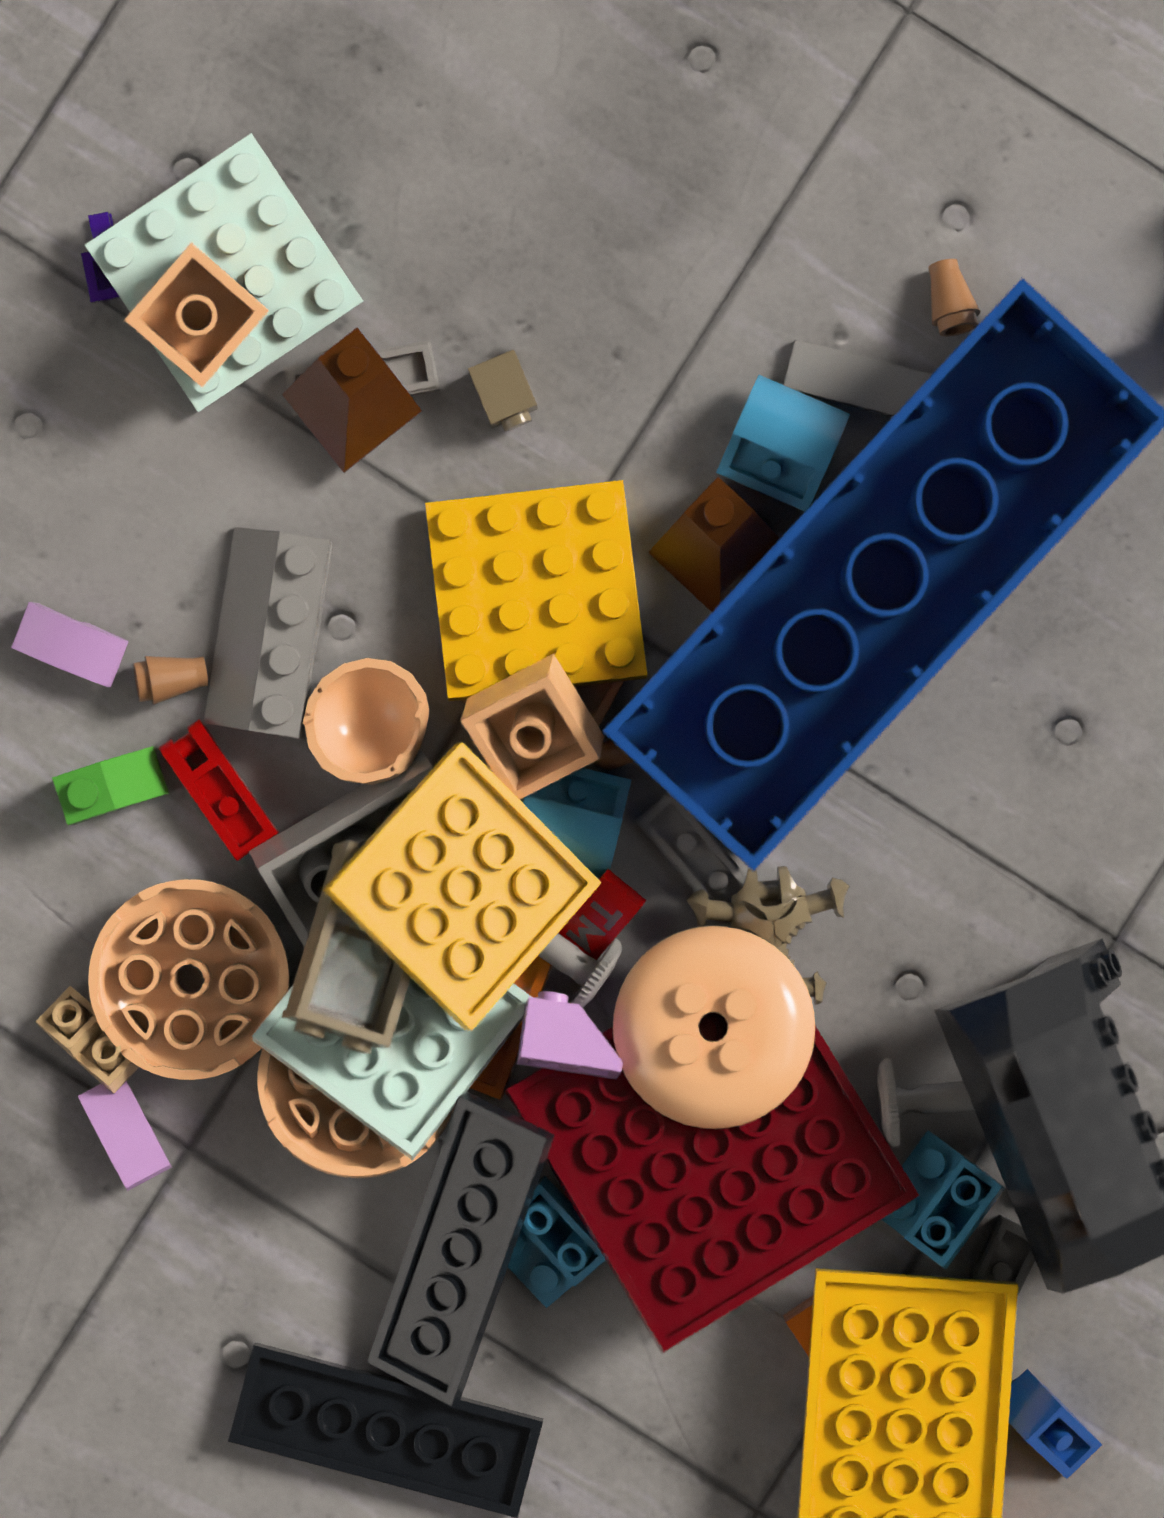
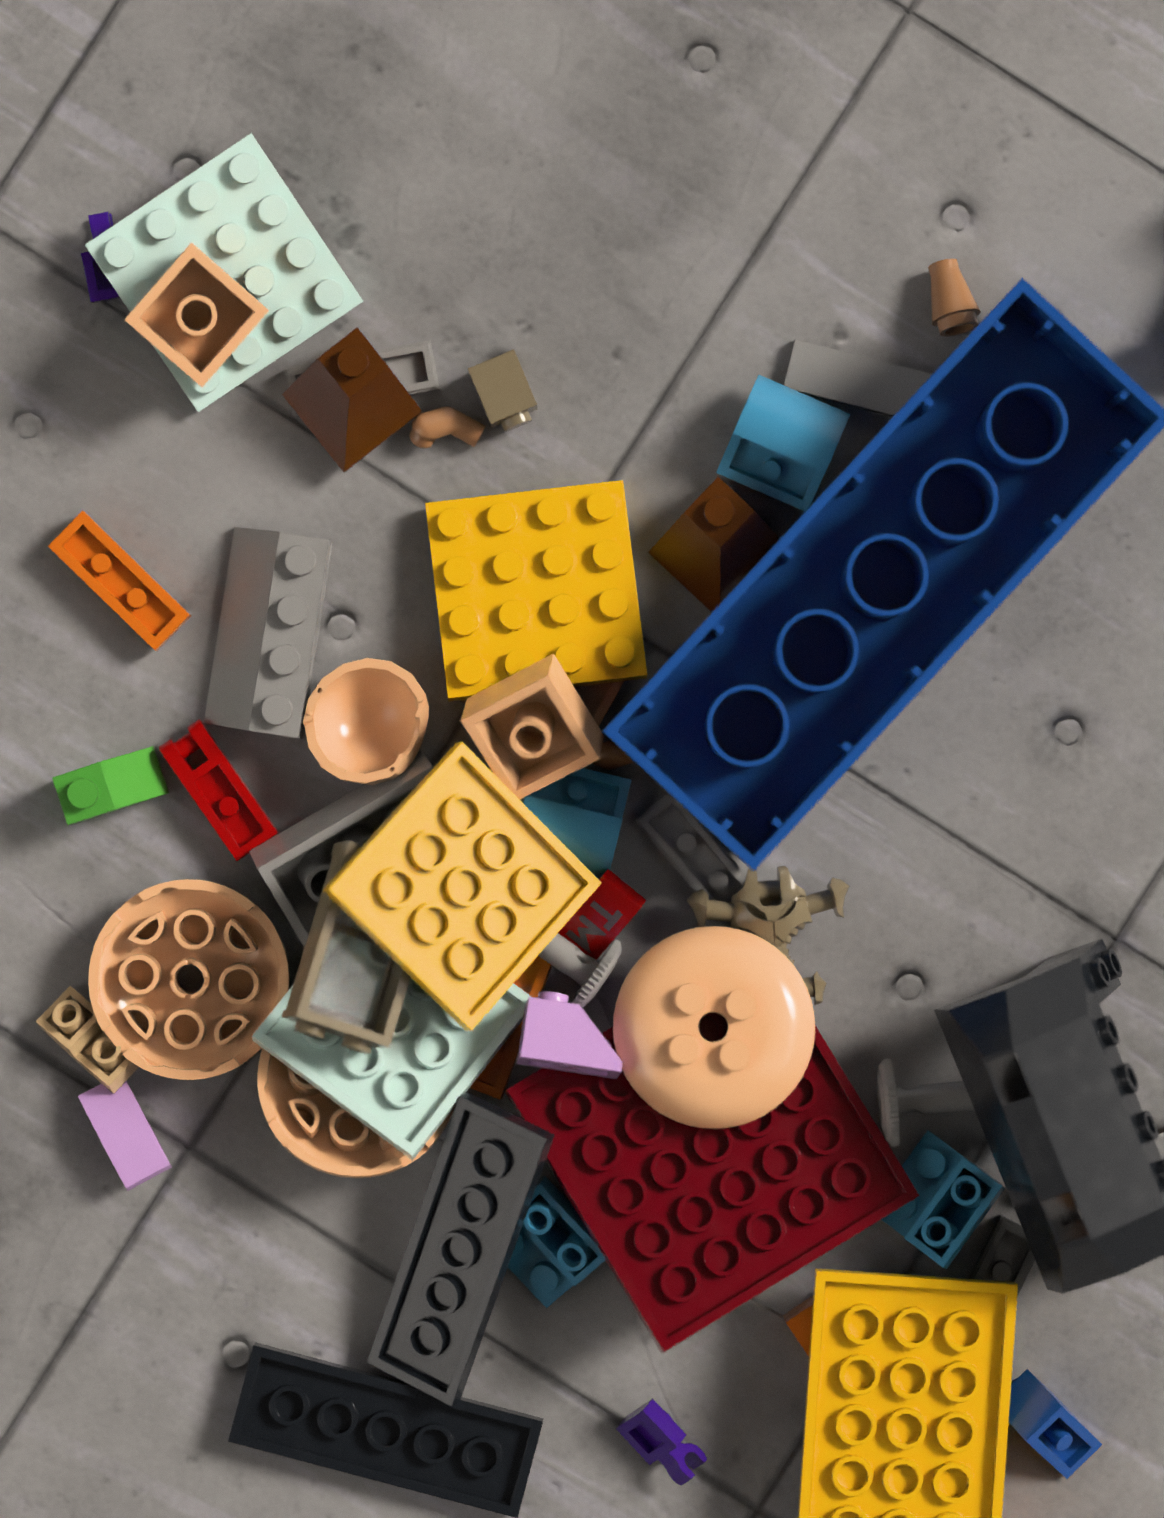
(69, 644): lavender slope -> none
(119, 580): none -> orange plate
(168, 677): medium nougat cone -> none
(443, 422): none -> medium nougat arm
(659, 1438): none -> dark purple plate

